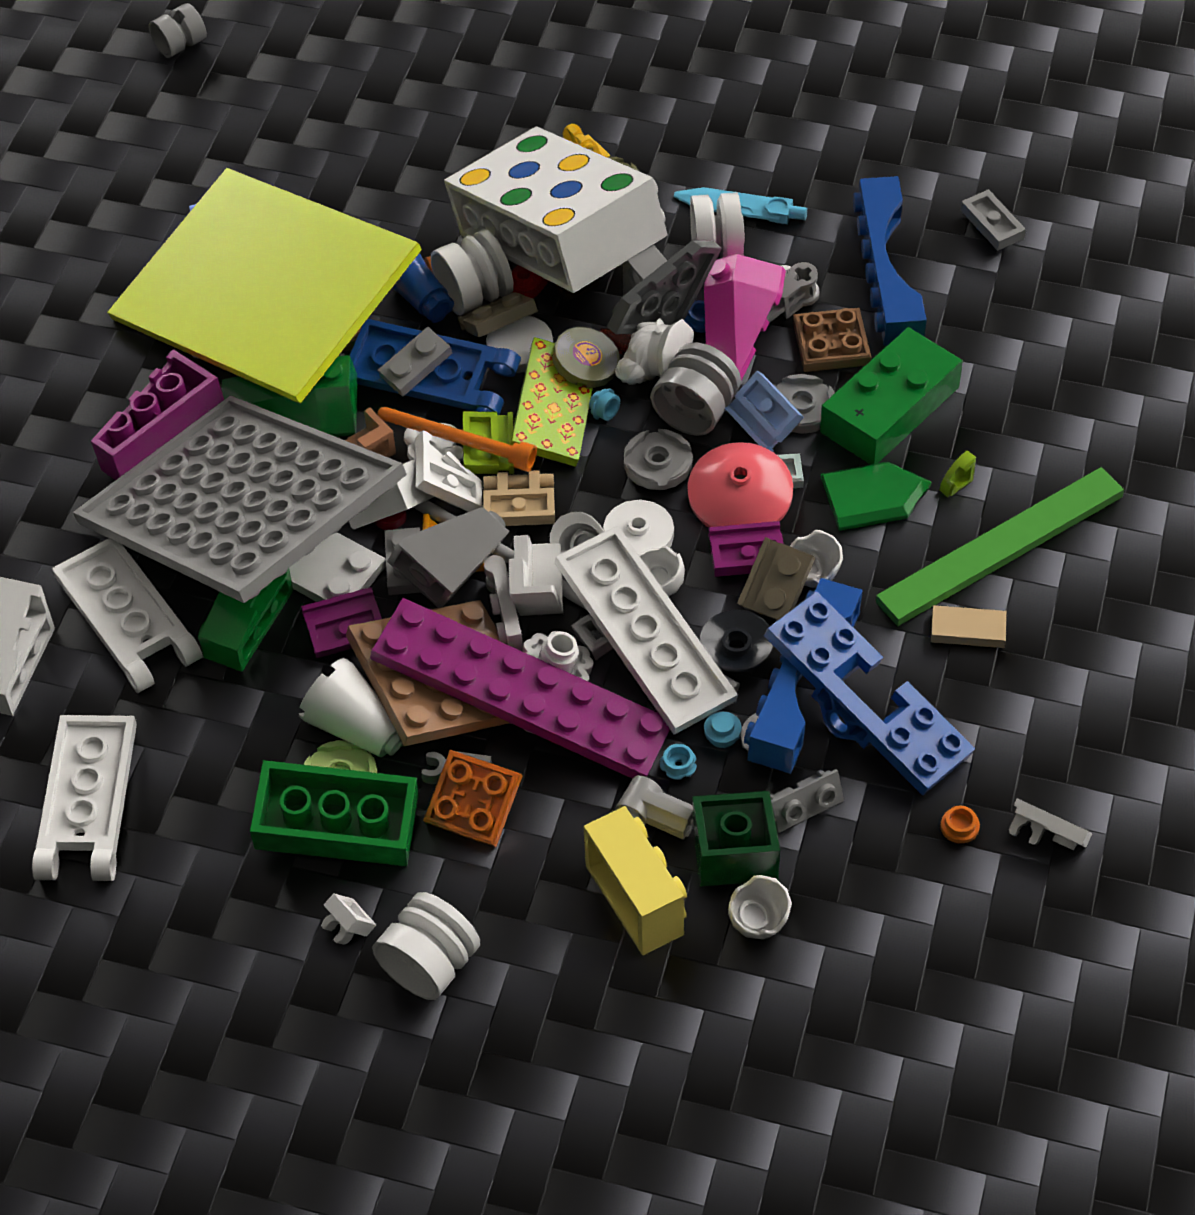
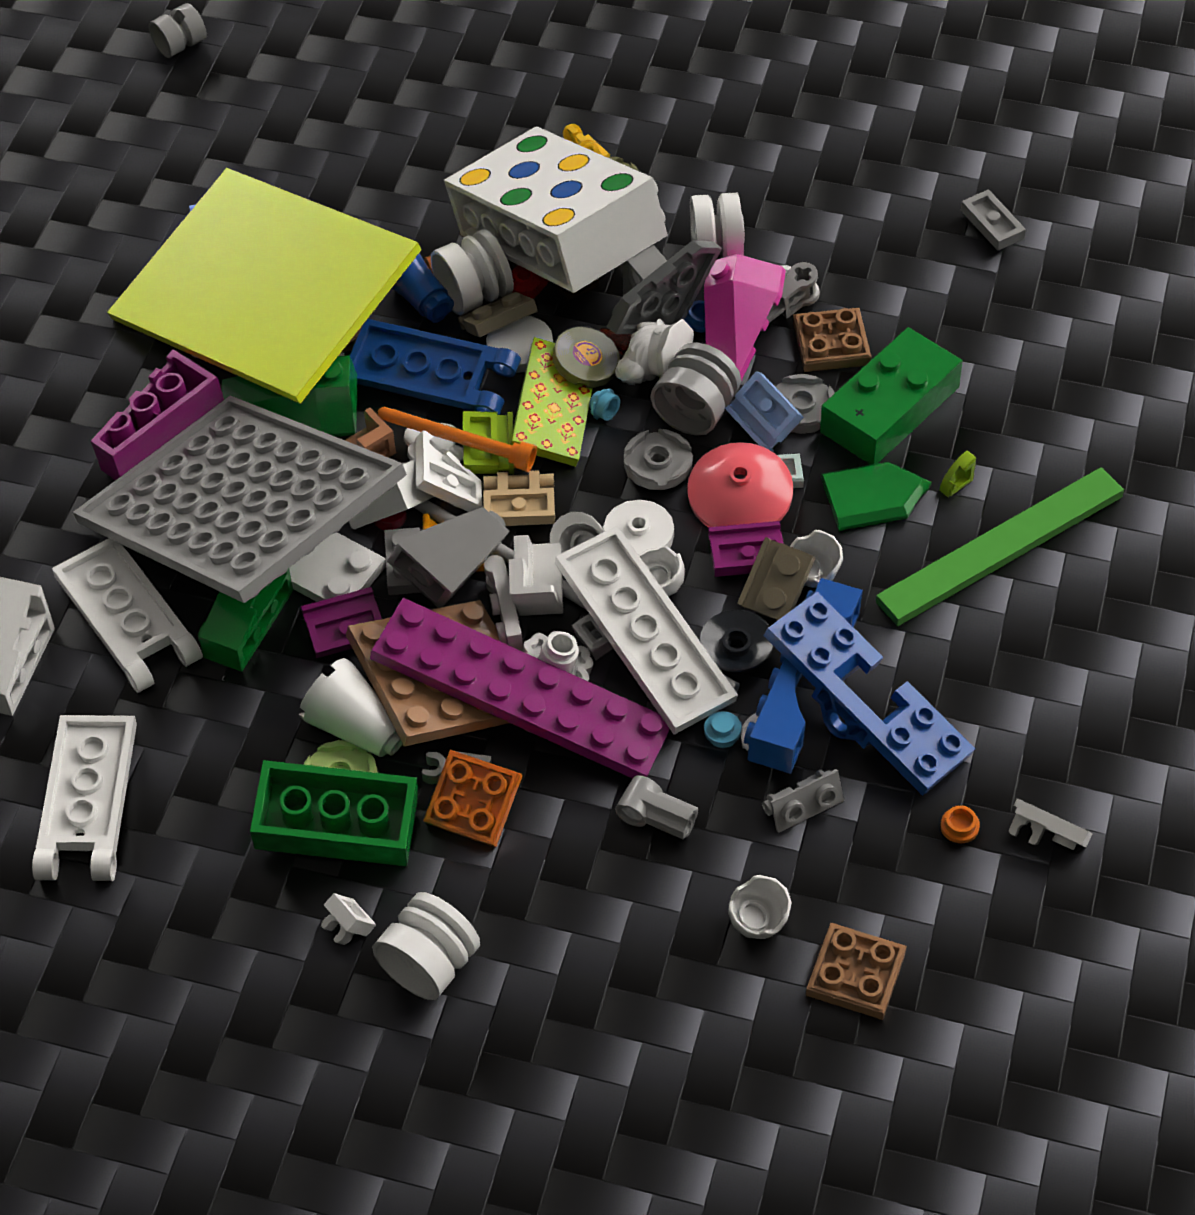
(415, 361): light grey plate -> none
(635, 879): light yellow piece -> none
(682, 754): medium azure plate -> none
(735, 837): dark green slope -> none
(754, 206): medium azure piece -> none
(856, 971): none -> medium nougat tile
(896, 302): blue arch -> none
(968, 626): tan tile -> none

